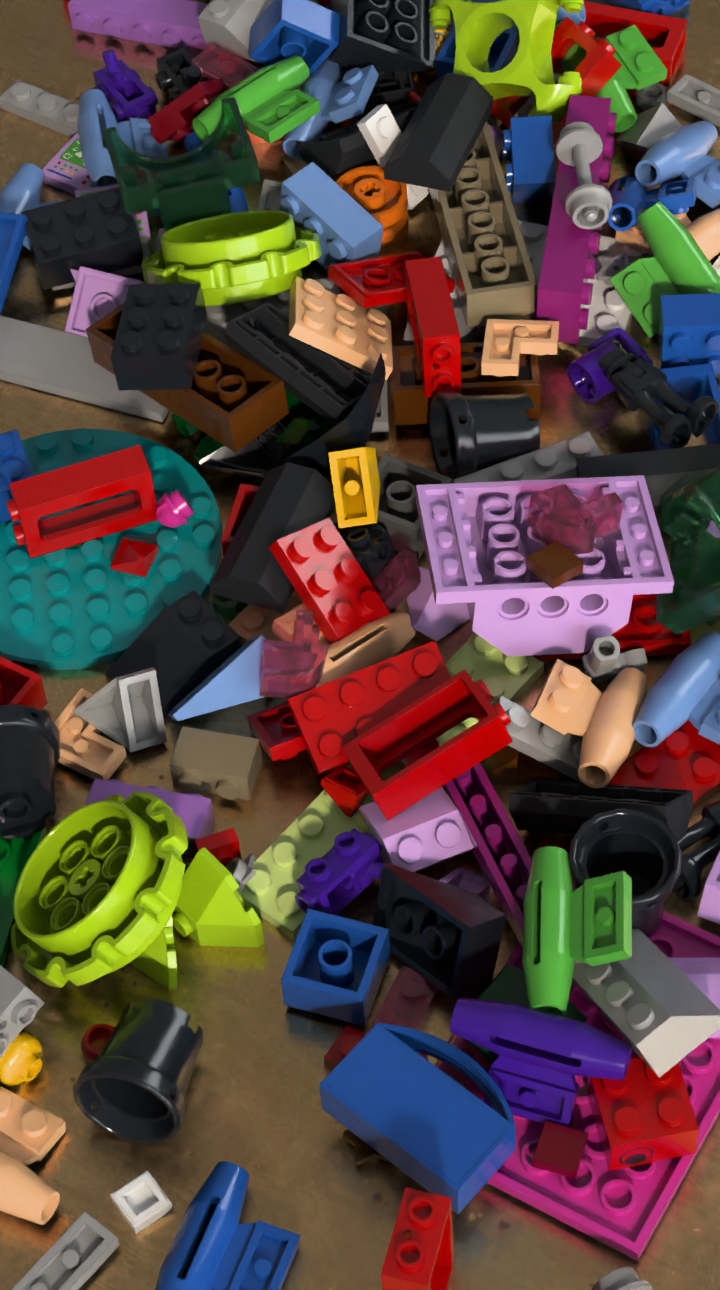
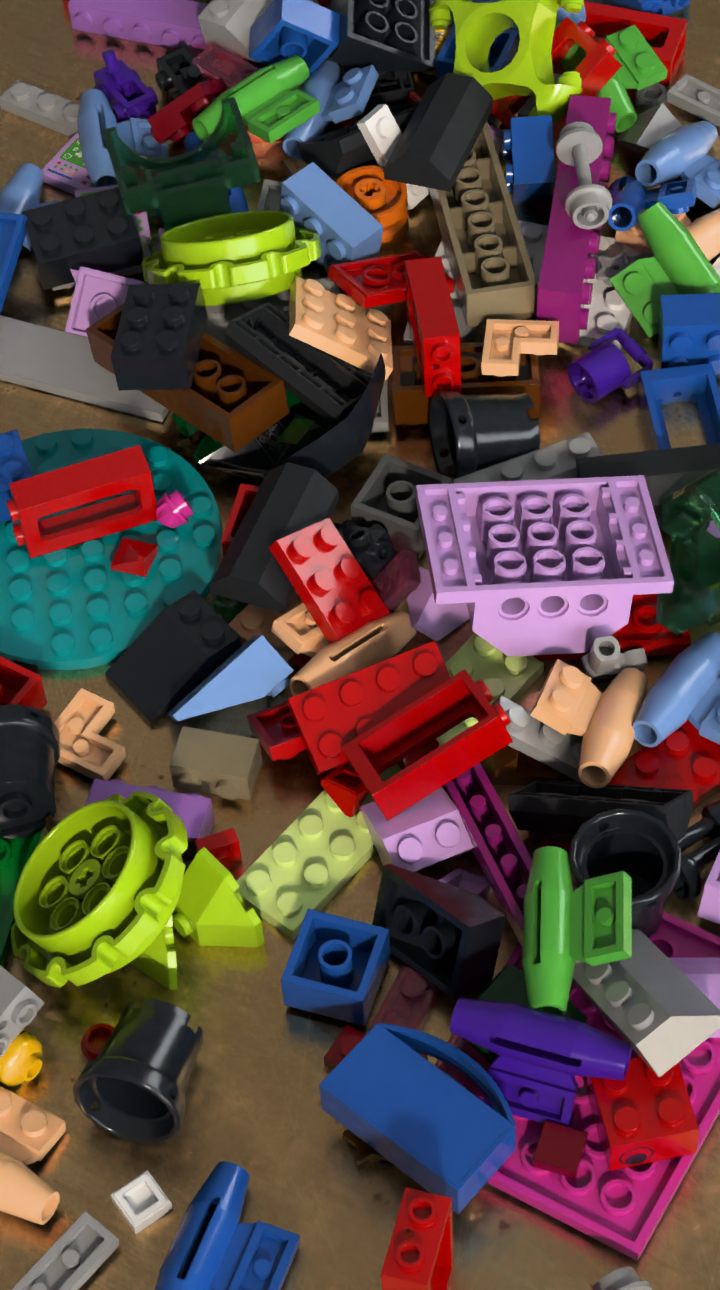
(128, 710): light grey slope -> none
(242, 870): light grey plate -> none
(294, 665): clear pink brick -> none
(341, 873): dark purple brick -> none
(355, 486): yellow slope -> none
(554, 564): reddish brown tile -> none
(561, 517): clear pink brick -> none
(638, 386): black piece -> none

